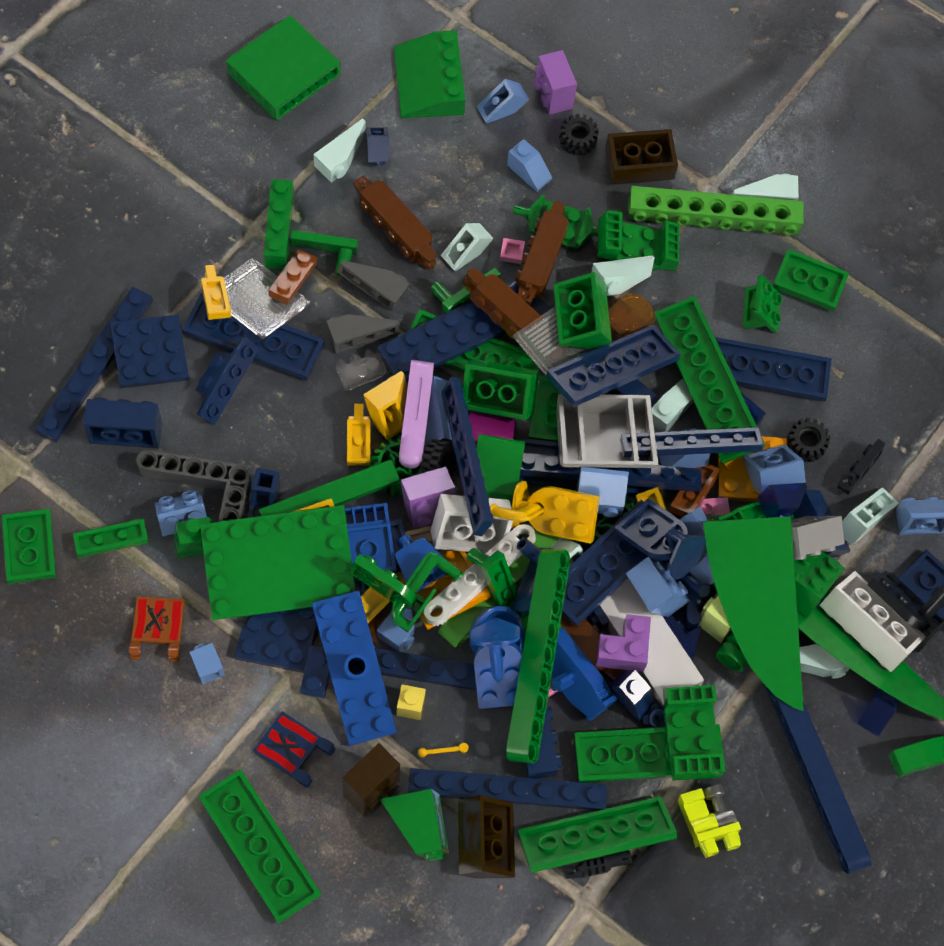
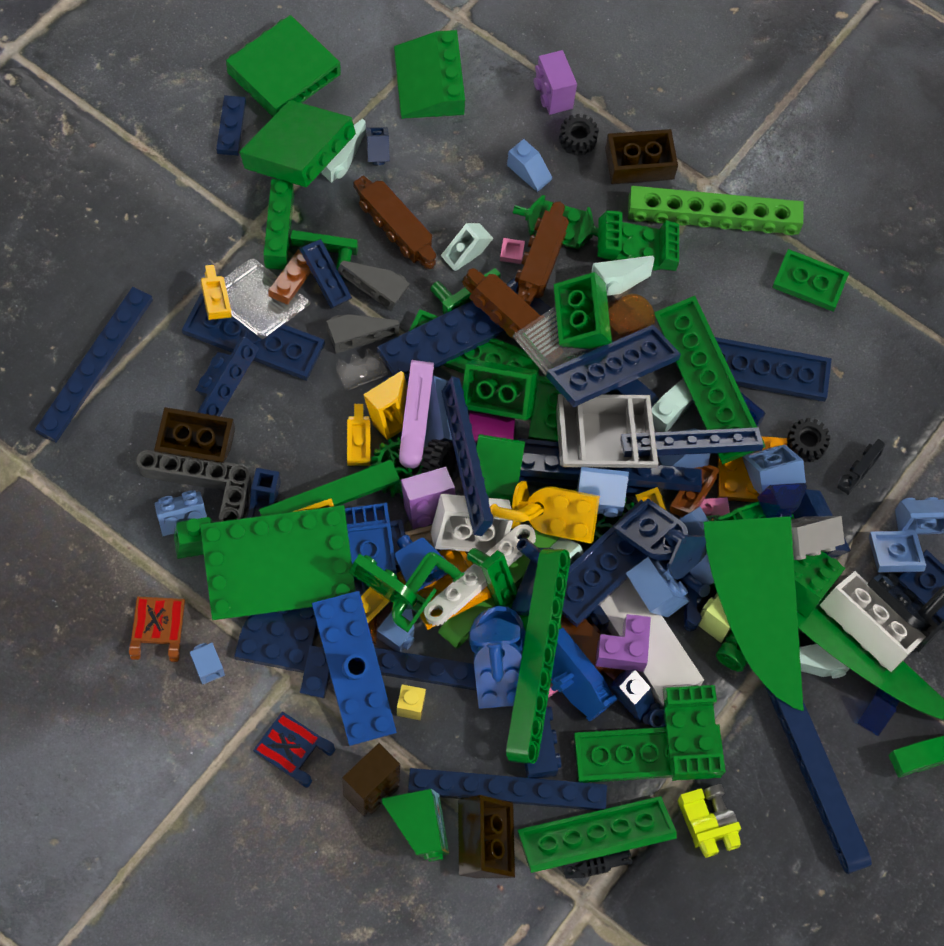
(29, 546): green plate -> none
(110, 538): green plate -> none
(123, 423): dark blue brick -> none
(149, 351): dark blue plate -> none
(195, 435): none -> dark brown slope
(231, 125): none -> dark blue plate
(260, 846): green plate -> none
(298, 143): none -> green brick
(325, 273): none -> dark blue plate
(463, 748): yellow hinge -> none
(502, 101): medium blue slope -> none
(687, 641): clear blue slope -> none
(762, 306): green bracket -> none
(775, 187): light aqua slope -> none
(867, 515): light aqua slope -> none
(897, 551): none -> medium blue plate

